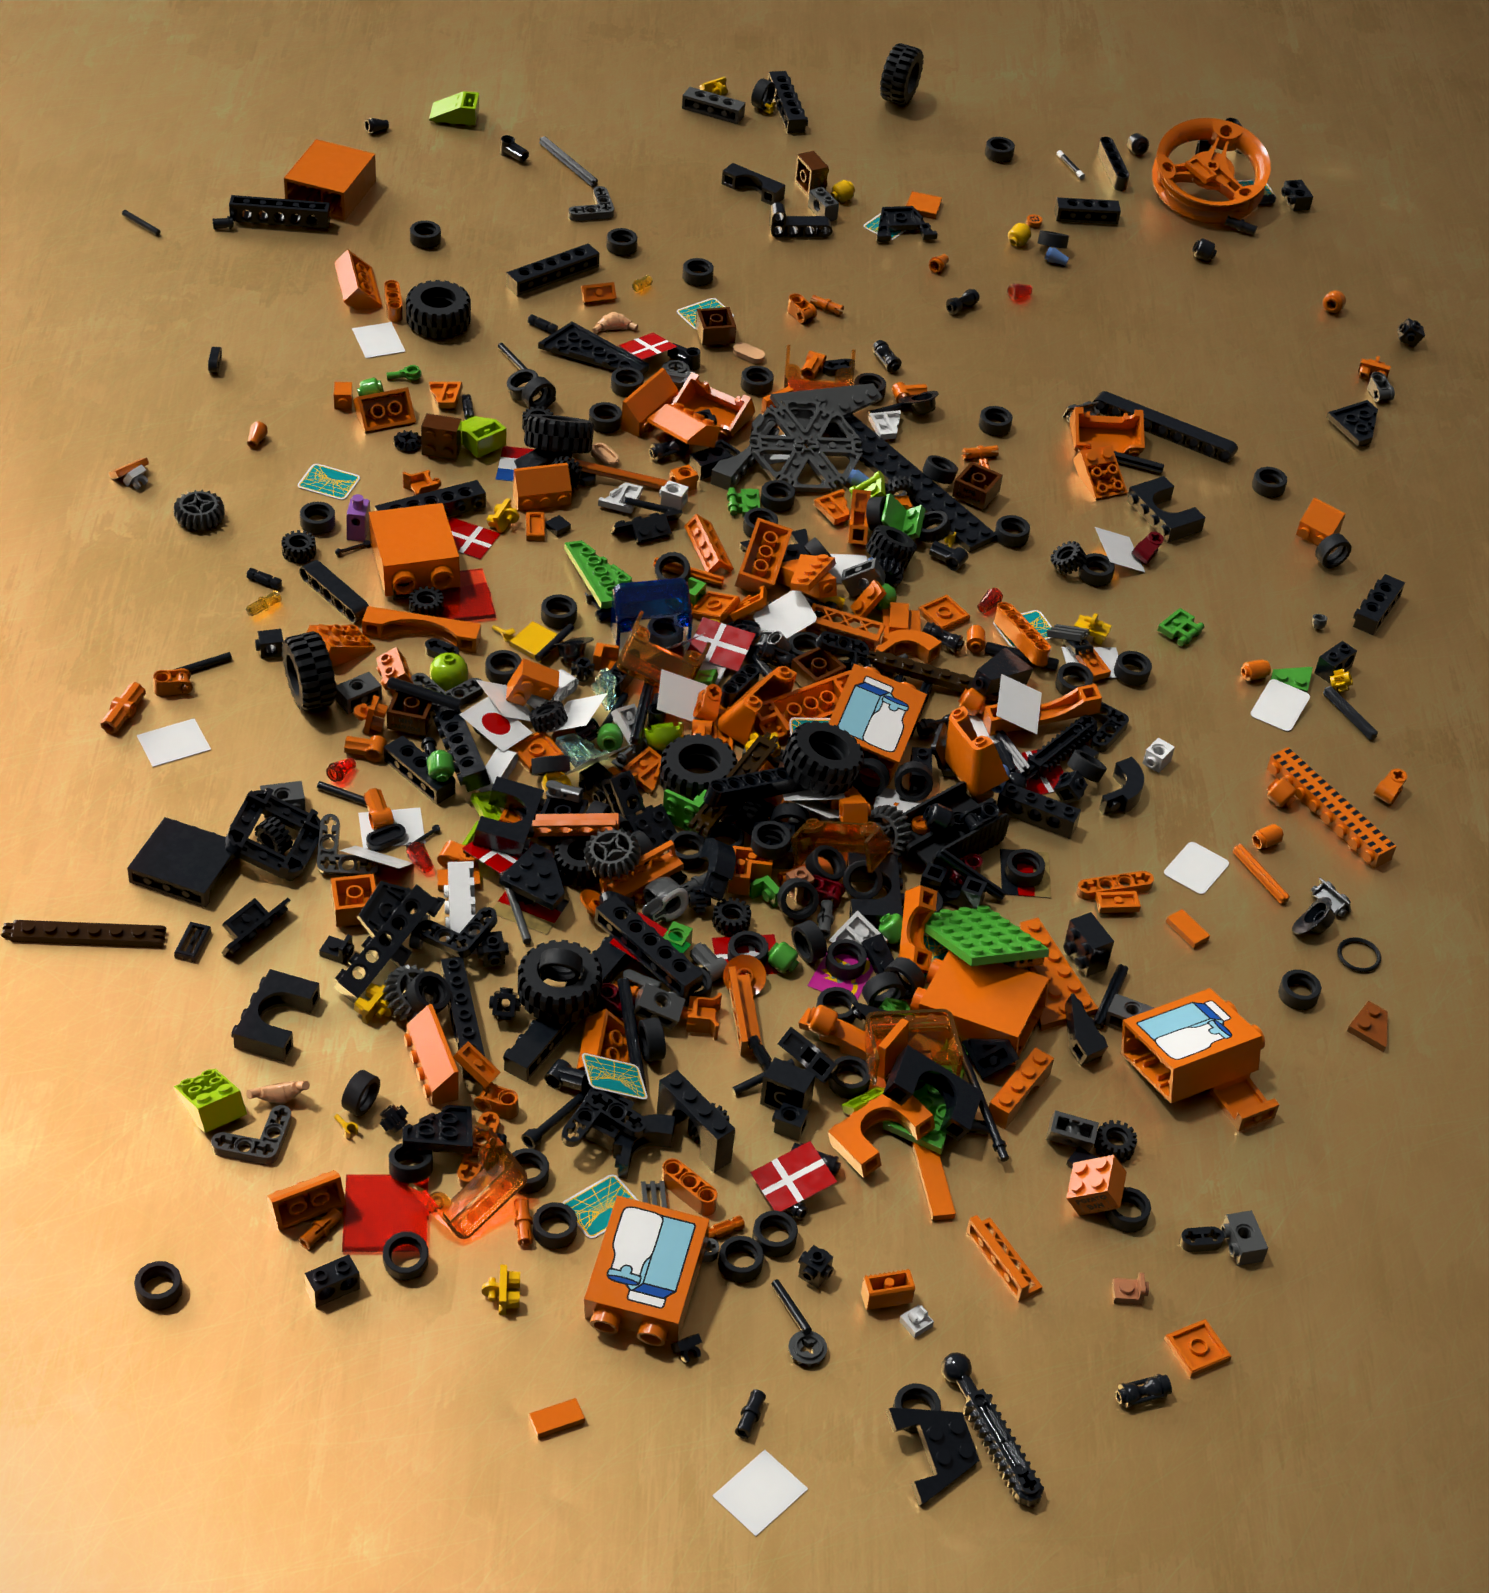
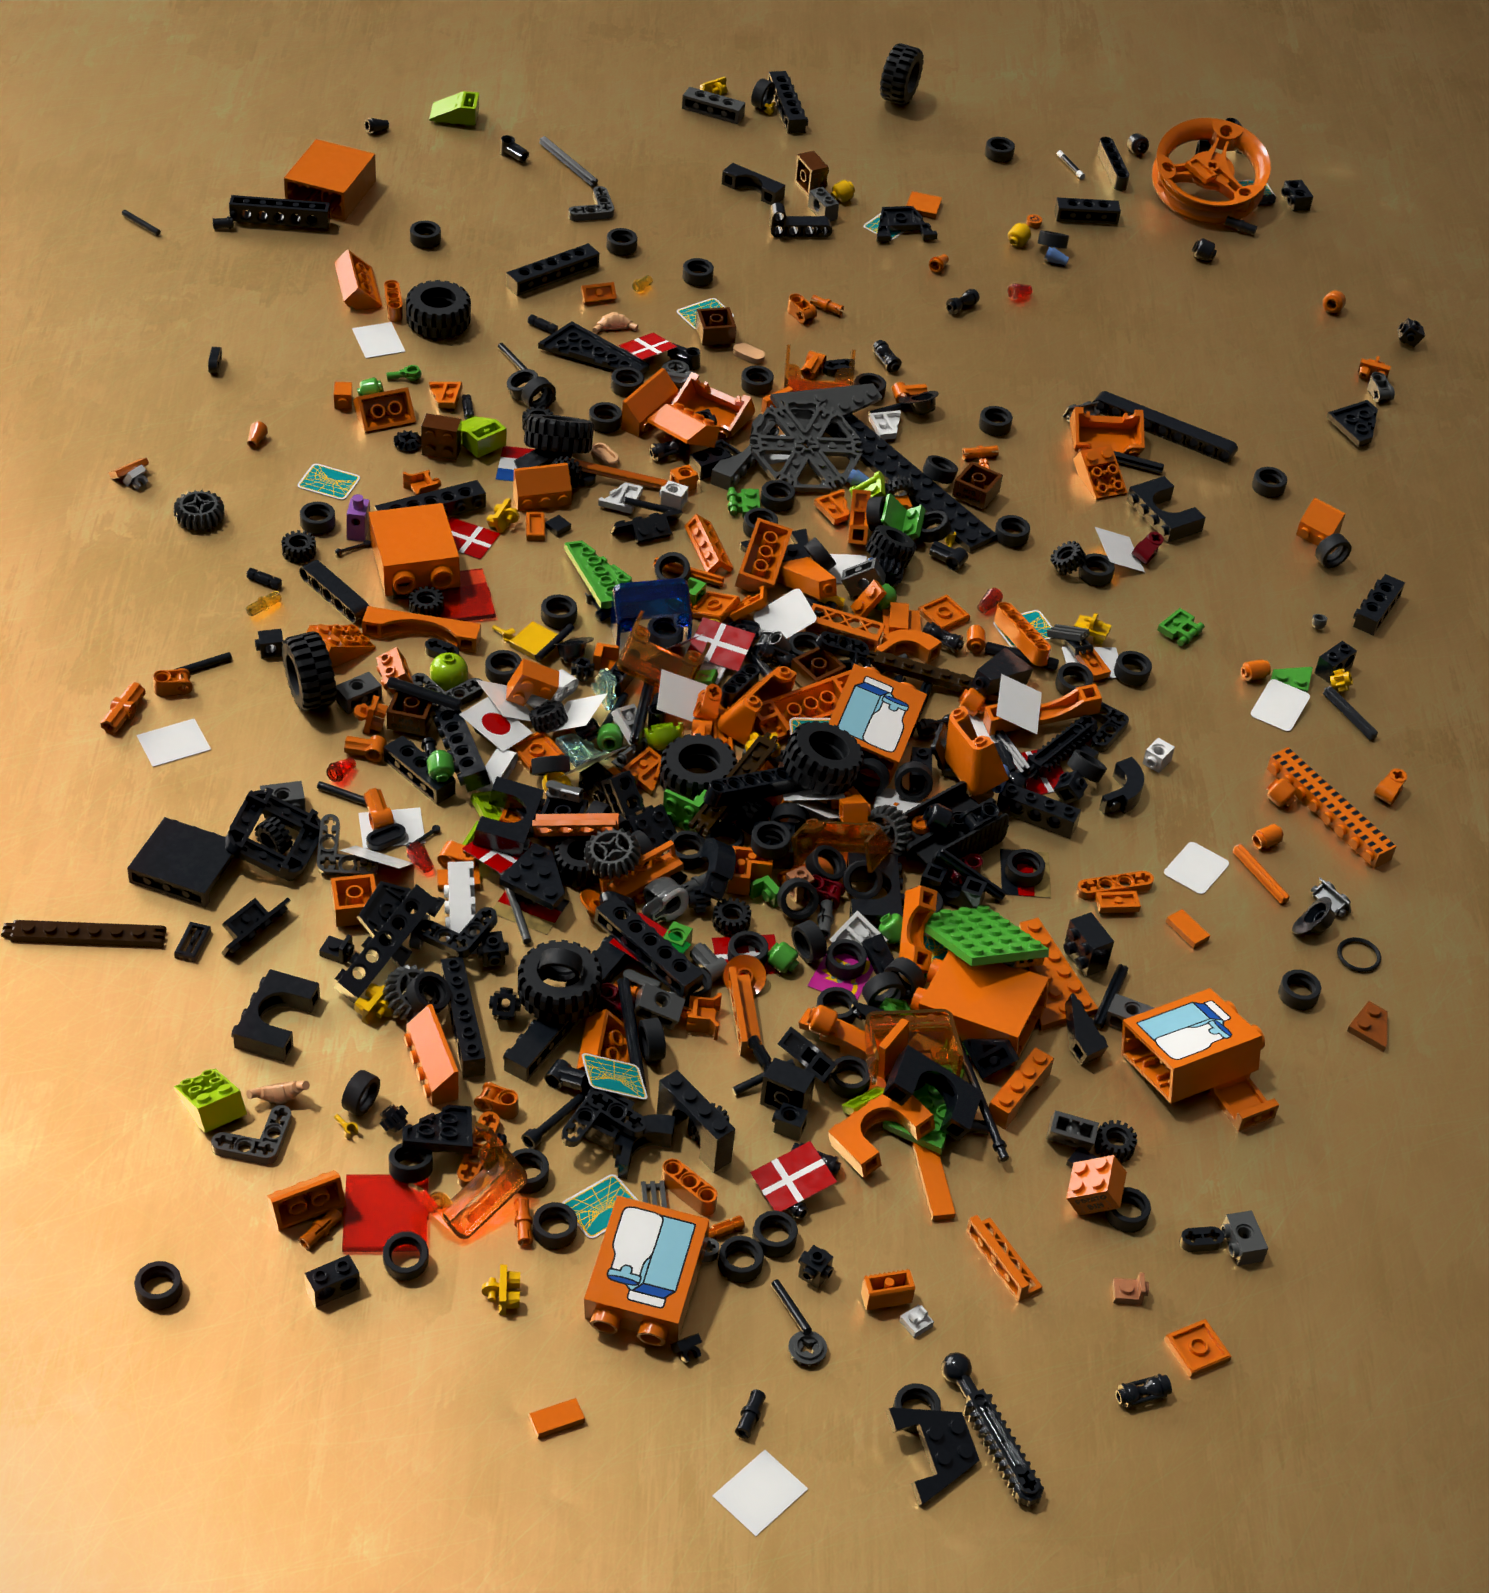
(476, 1064): orange plate -> none
(810, 571): orange wing -> none

